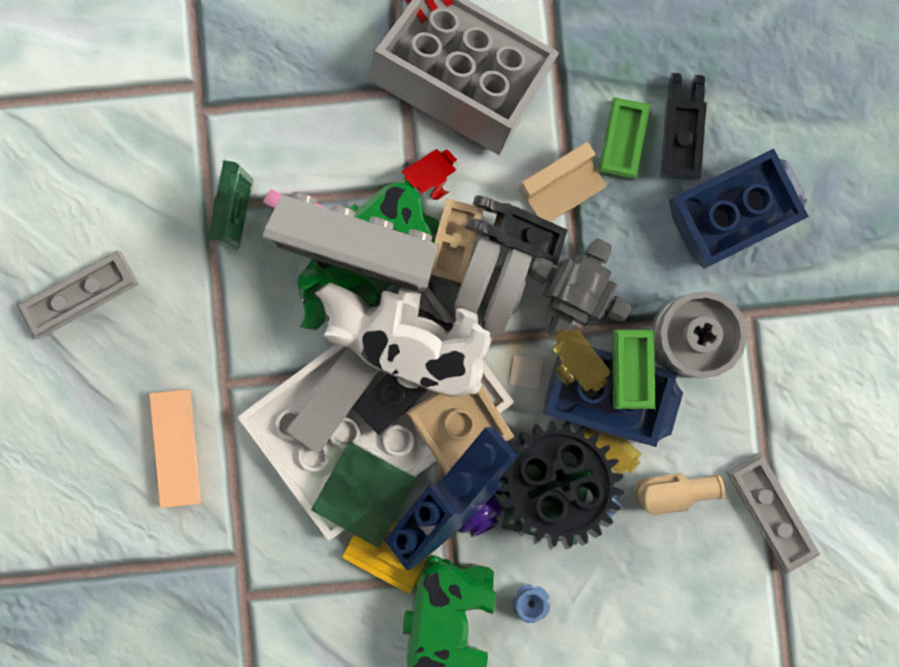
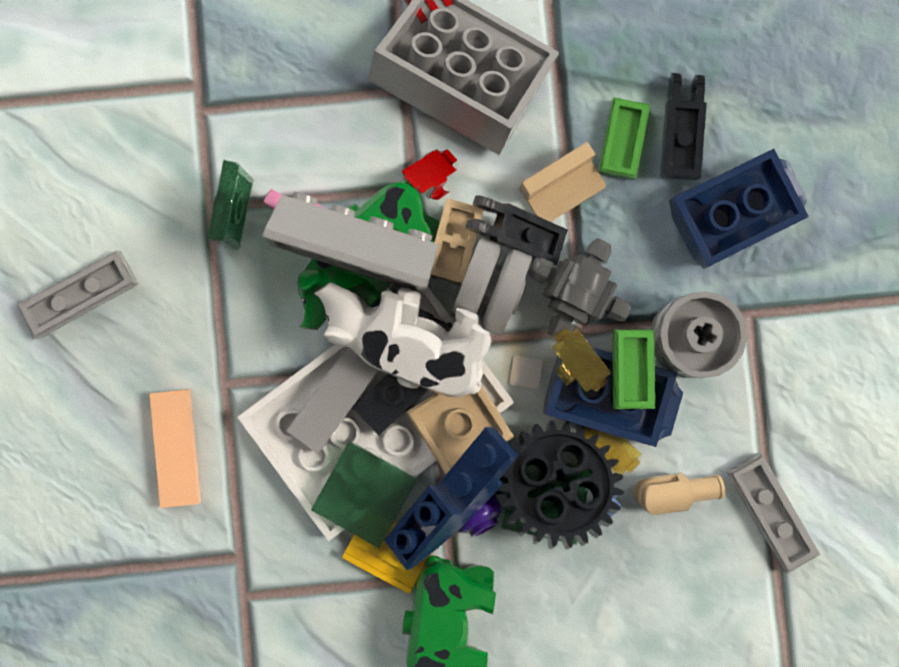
(536, 612): medium blue plate -> none

